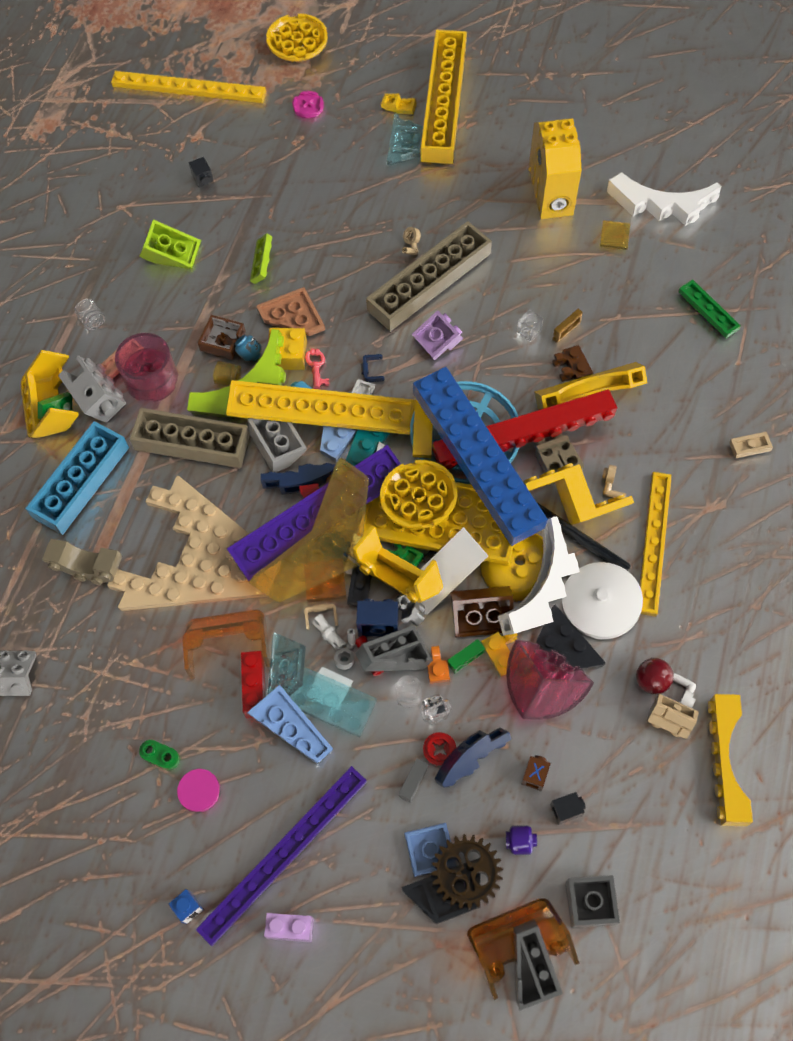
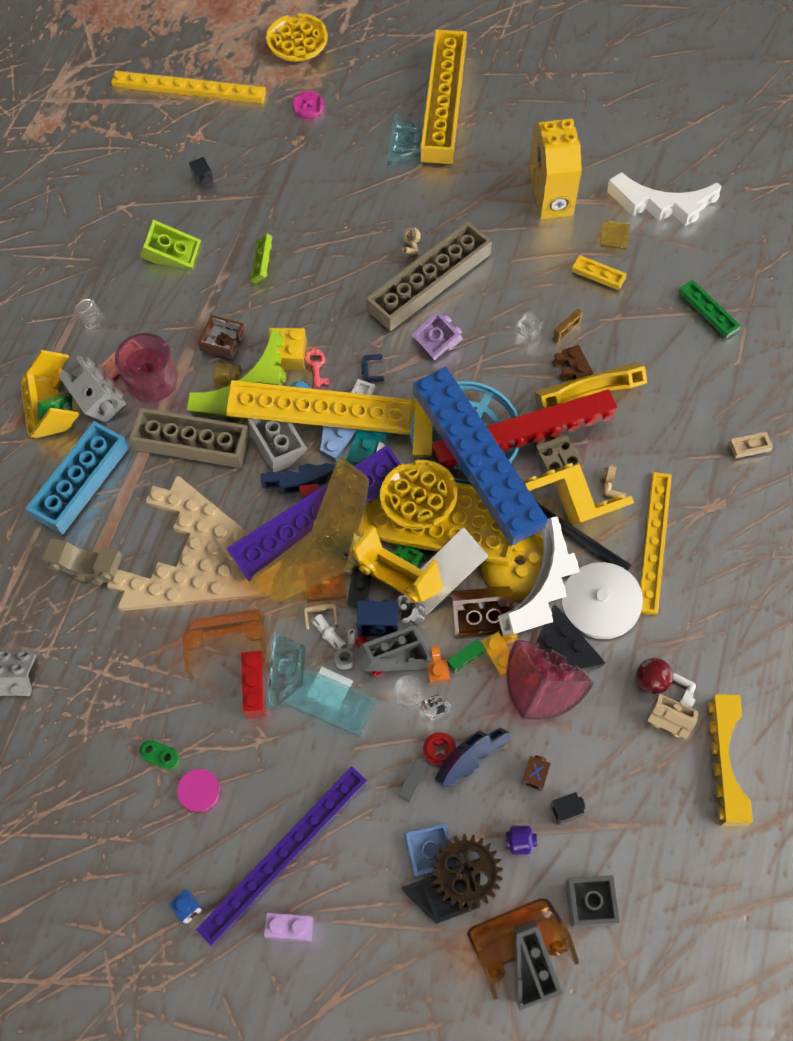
(248, 348): dark azure head -> none
(287, 721): medium blue wing -> none
(292, 311): nougat plate -> none
(400, 105): yellow slope -> none
(599, 272): none -> yellow plate

